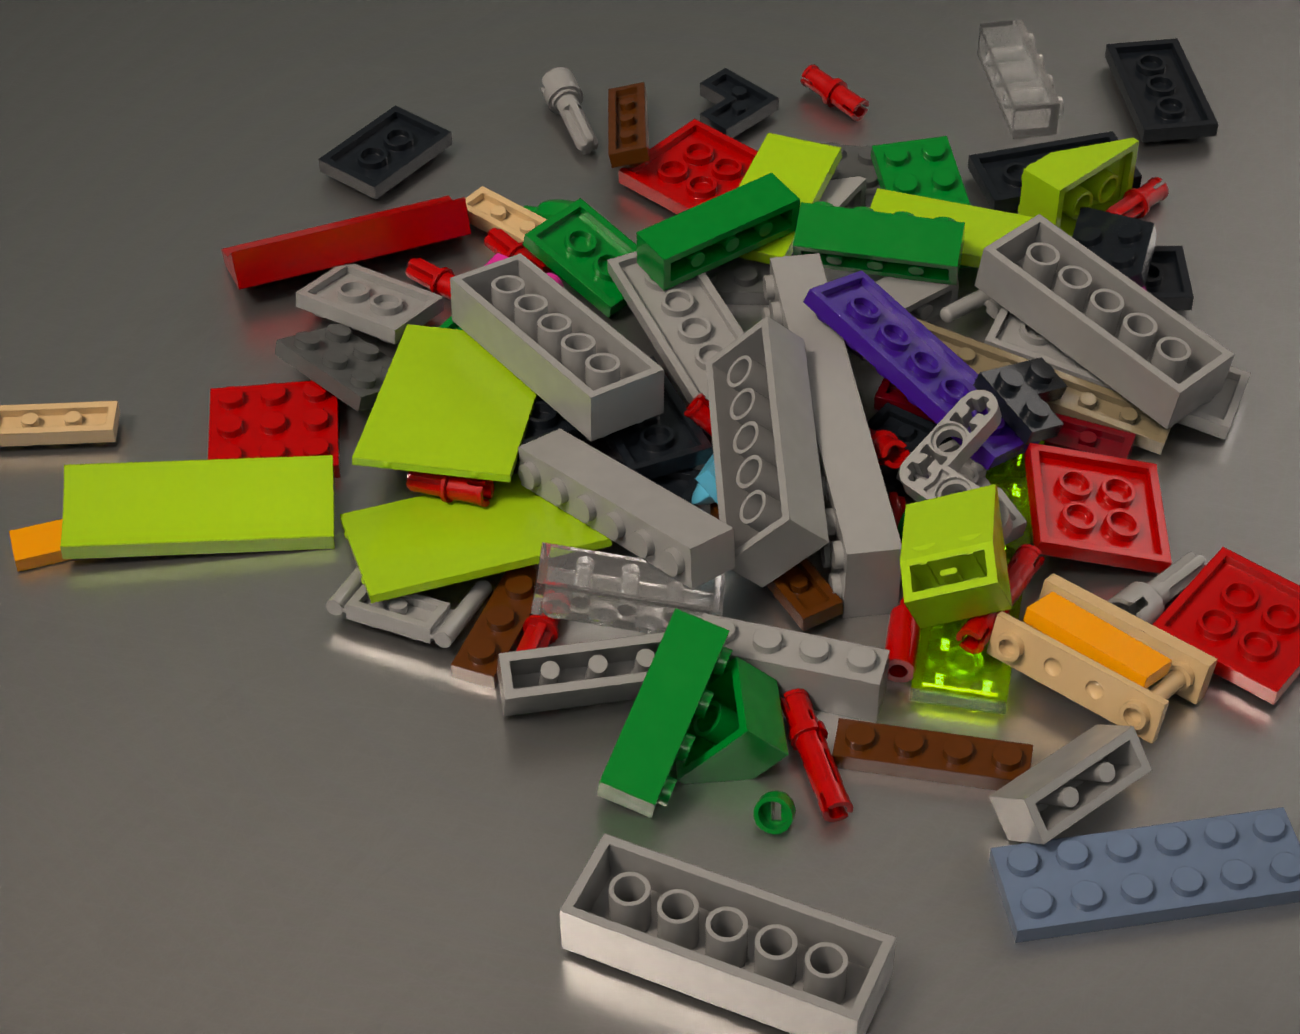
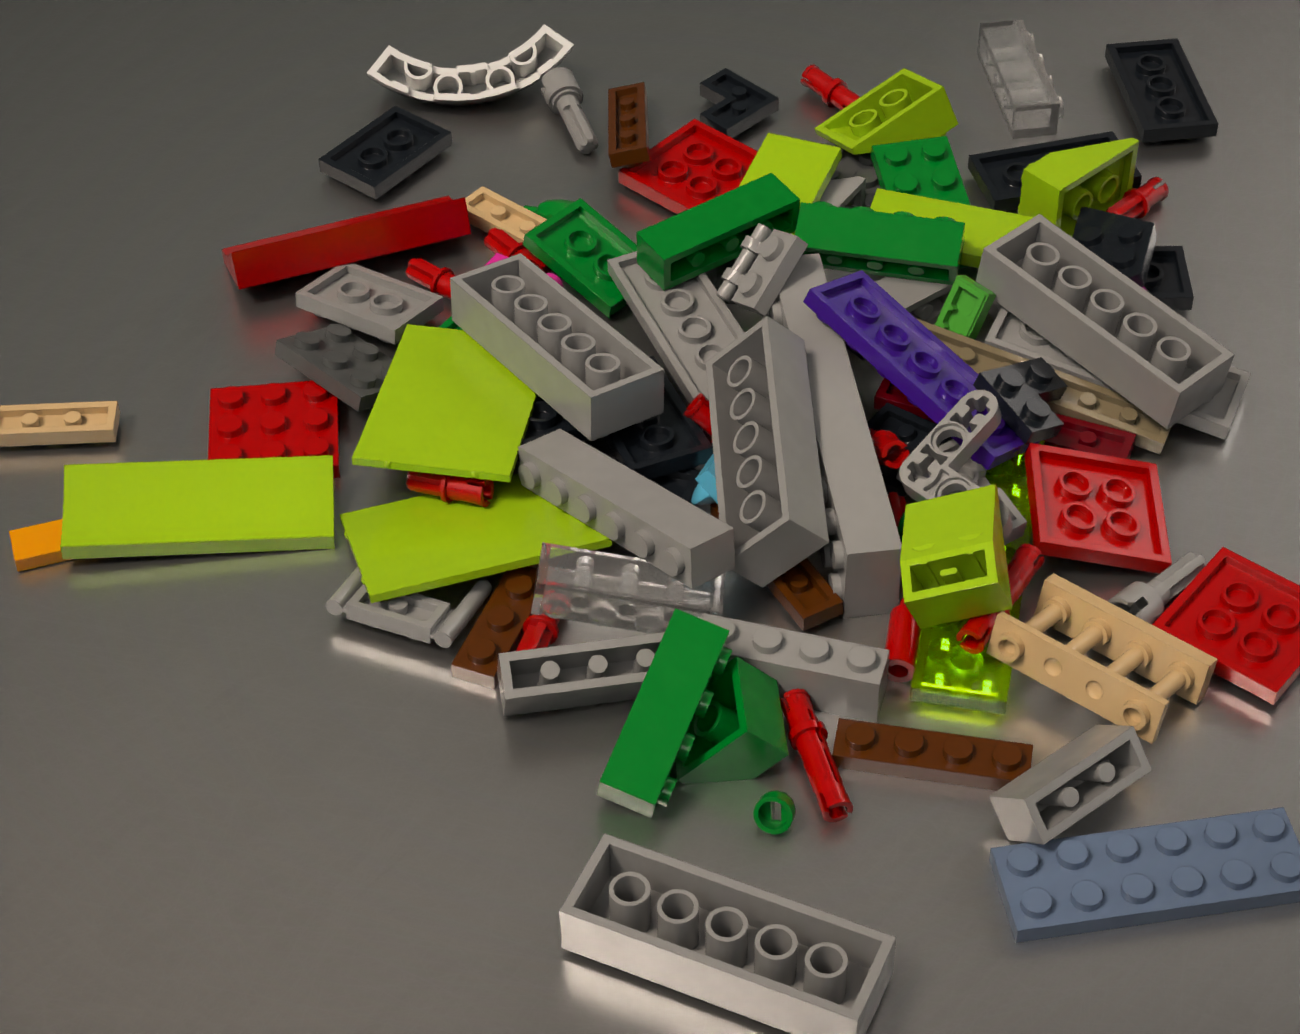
(474, 82): none -> white brick
(761, 269): none -> light grey plate
(893, 112): none -> lime slope
(966, 307): none -> bright green plate
(1097, 639): light orange tile -> none

